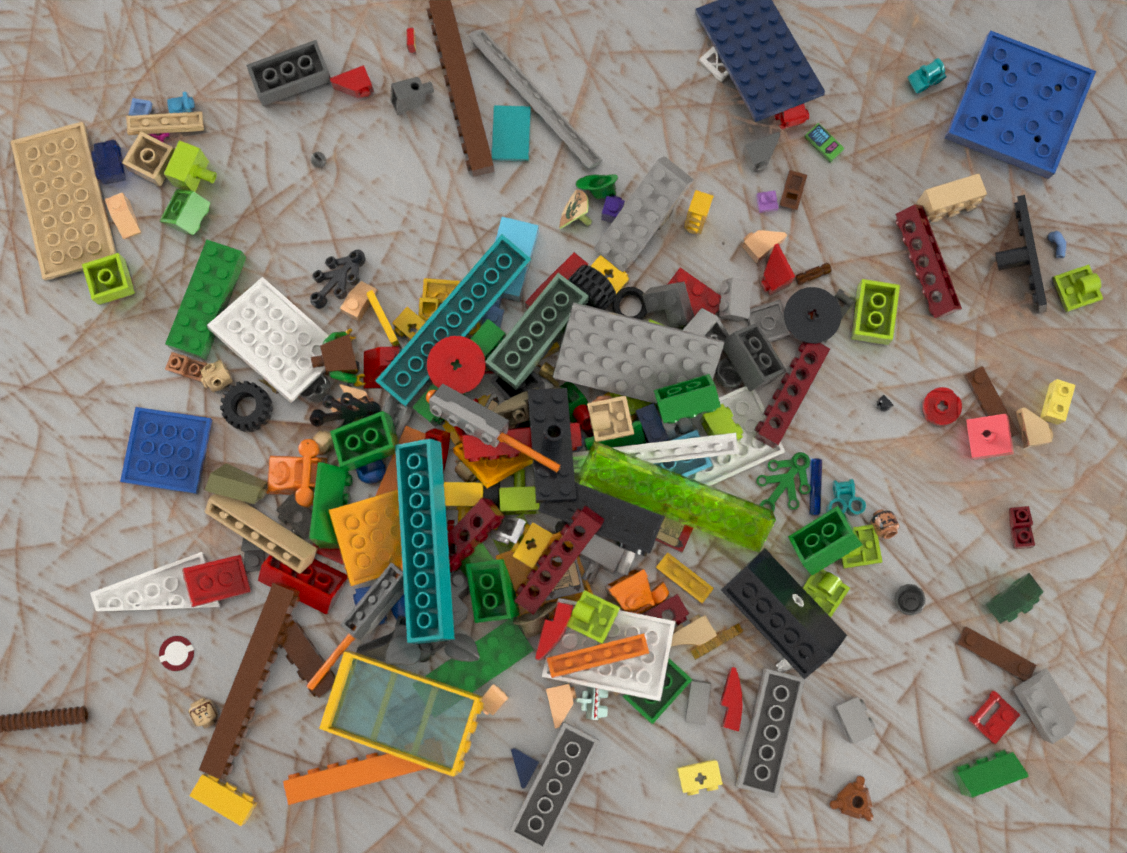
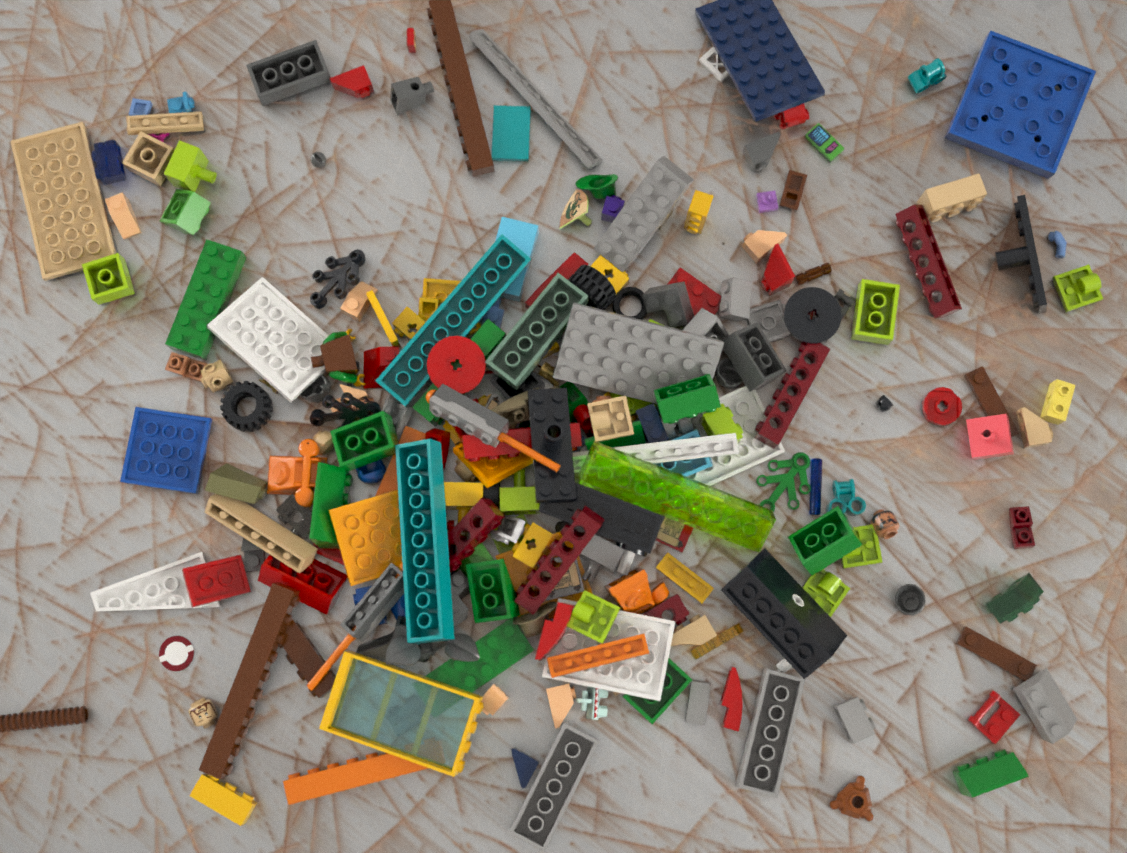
(689, 772): light yellow brick -> none

